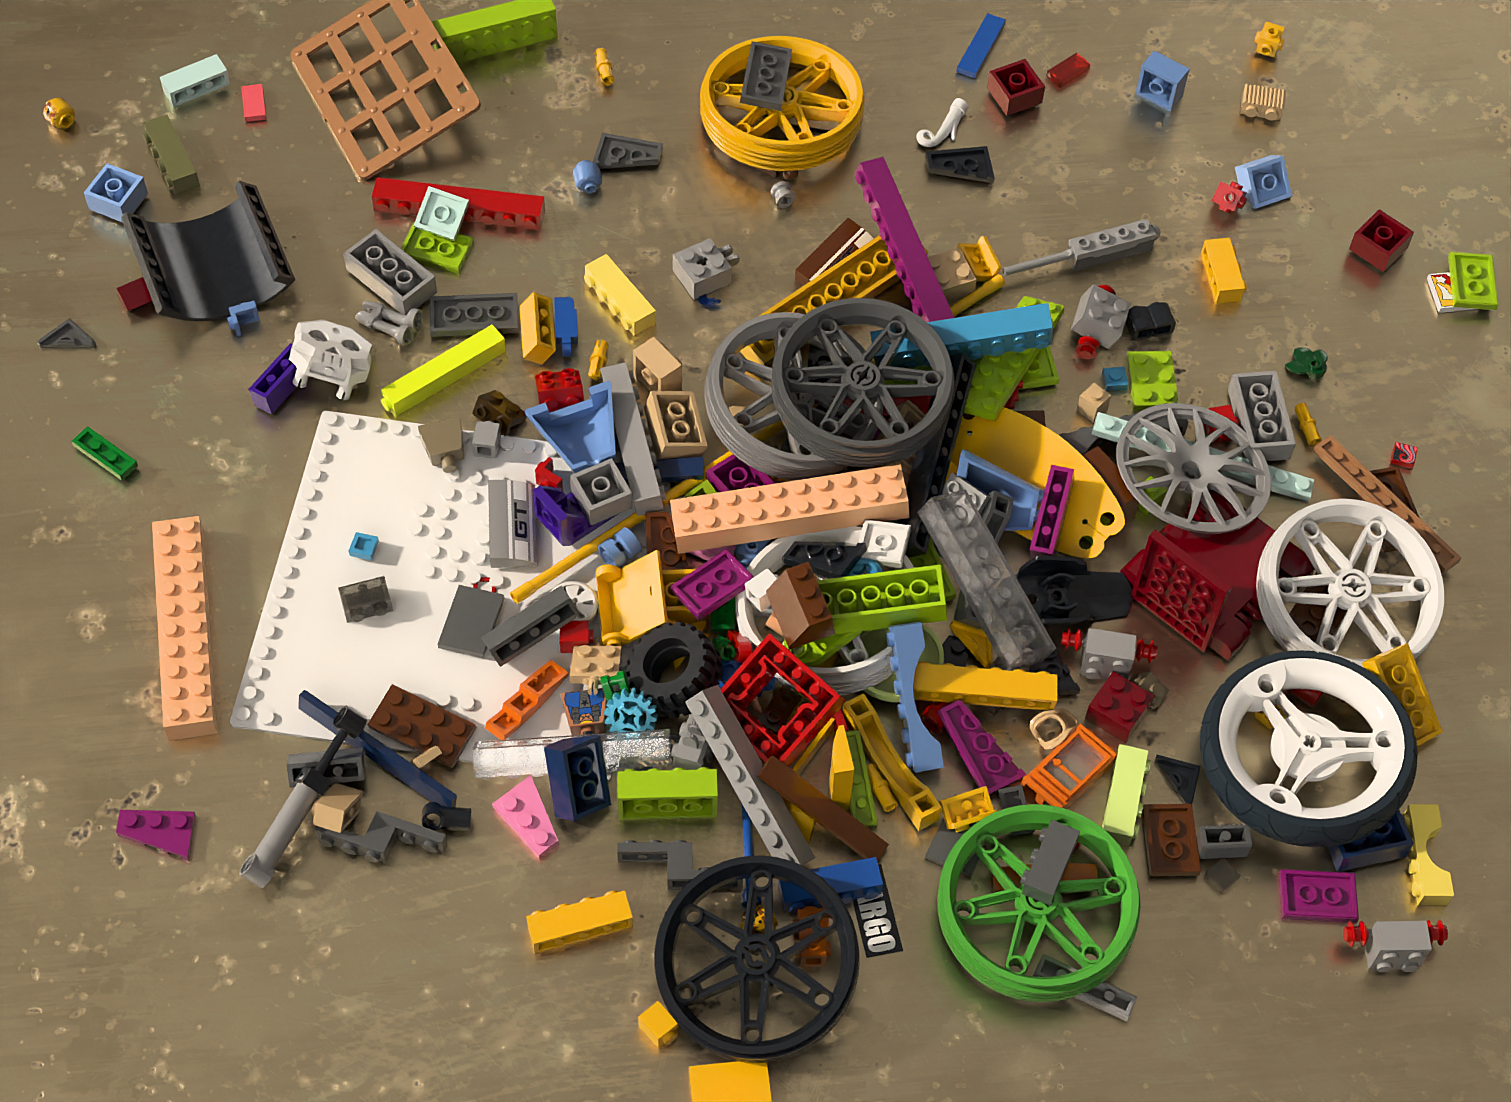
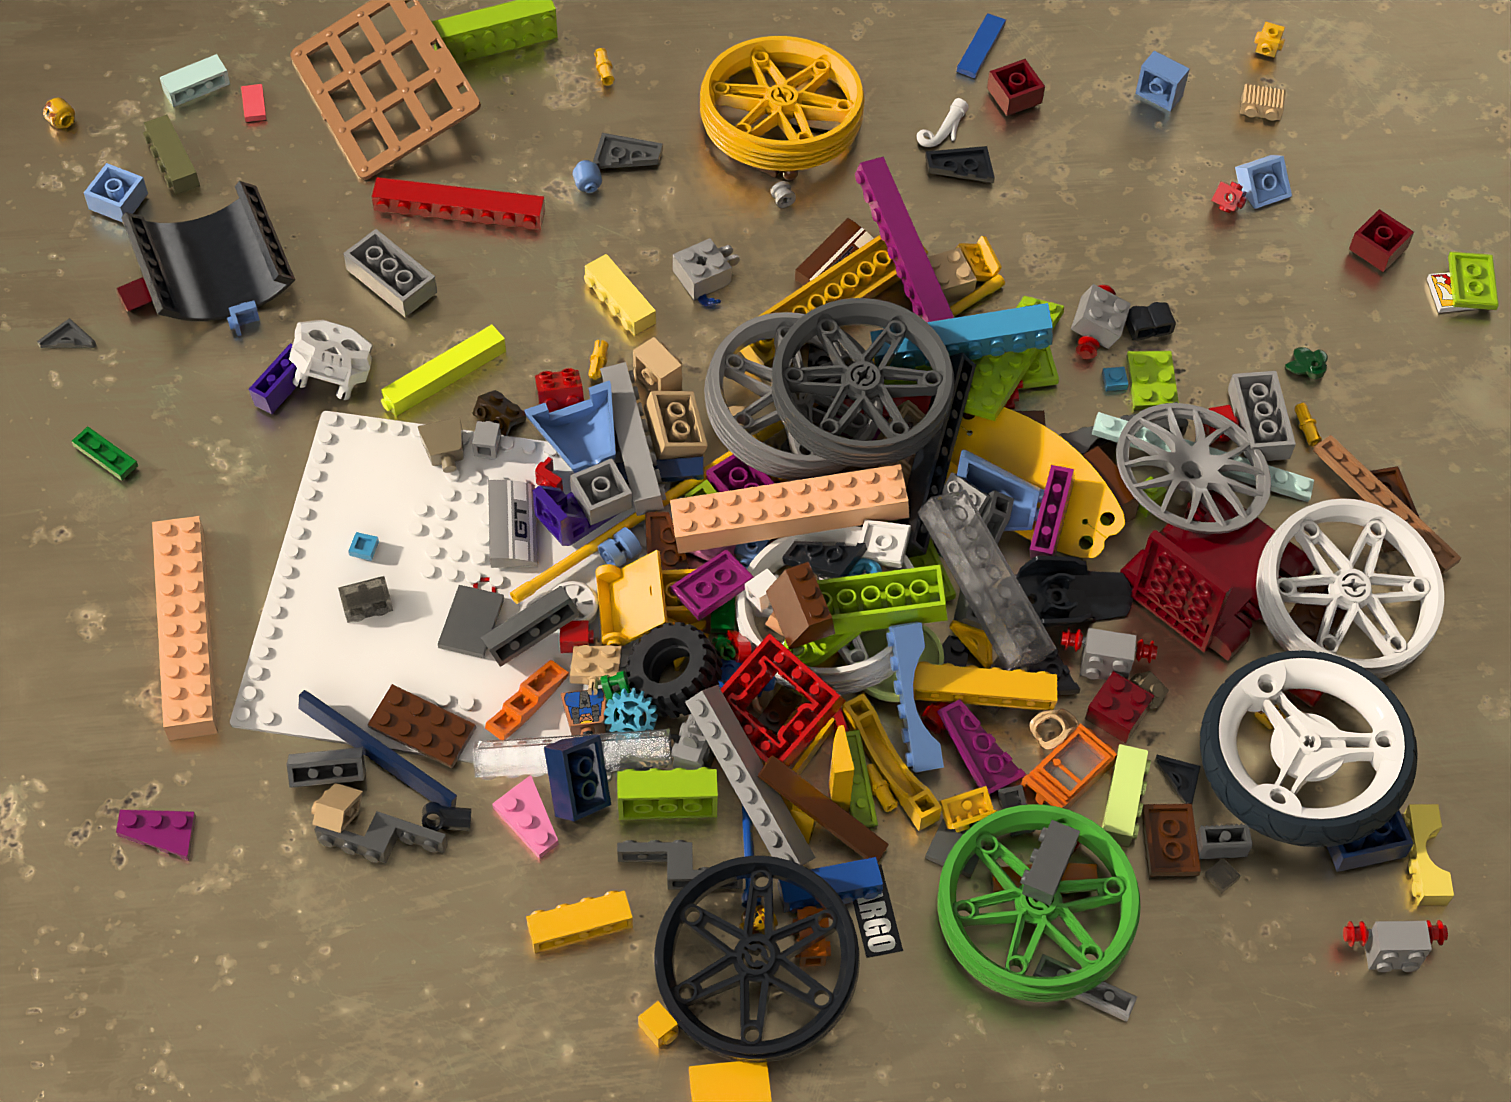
(309, 785): light grey piece -> none
(375, 313): light grey piece -> none
(426, 757): tan tile -> none
(438, 251): lime tile -> none
(441, 213): light aqua plate -> none
(473, 313): dark grey plate -> none
(537, 328): yellow brick -> none
(565, 324): blue piece -> none
(766, 76): dark grey plate -> none
(1068, 70): clear red tile -> none
(1093, 401): tan brick -> none
(1099, 247): piece -> none
(1223, 270): yellow brick -> none
(1318, 895): magenta tile -> none
(1402, 676): yellow slope -> none
(1404, 455): tile -> none

